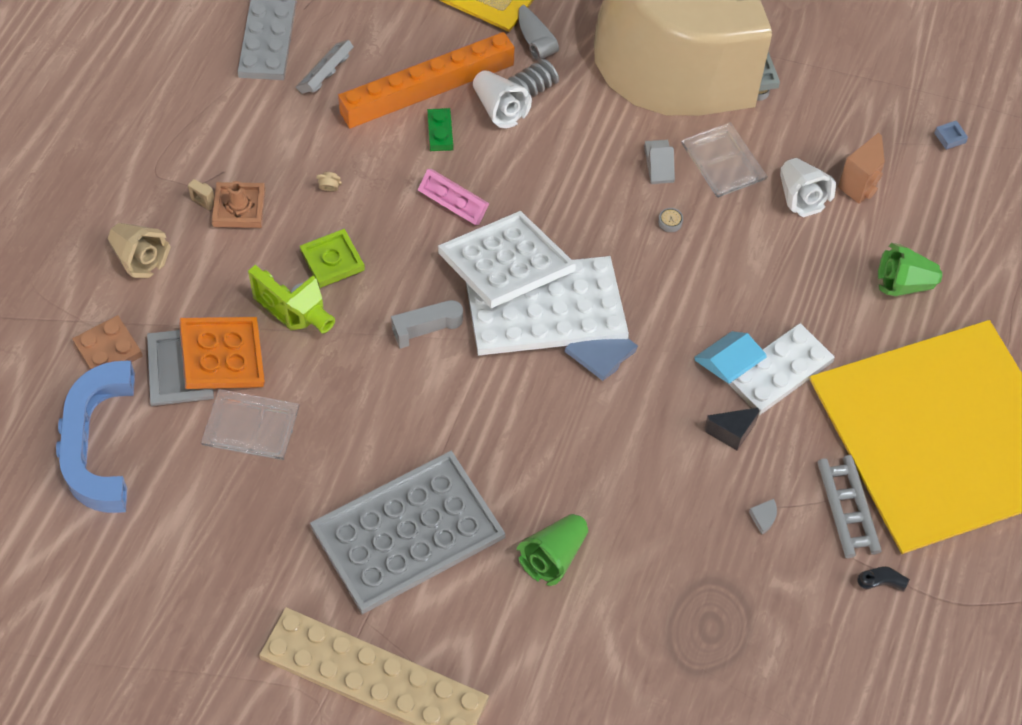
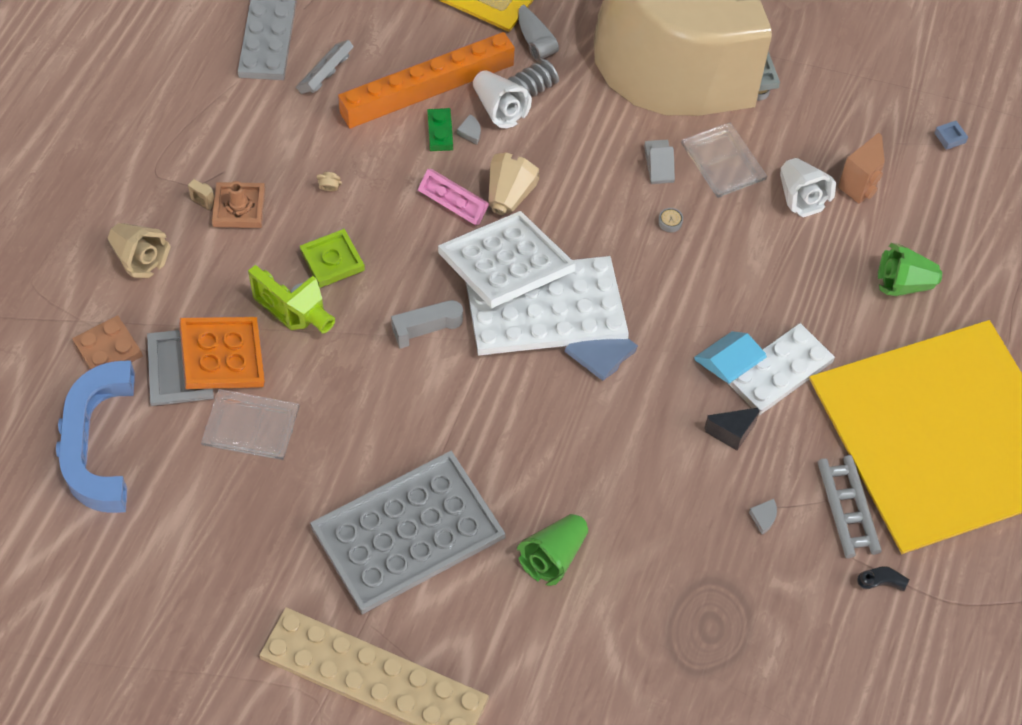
(470, 129): none -> light grey tile
(510, 182): none -> tan cone

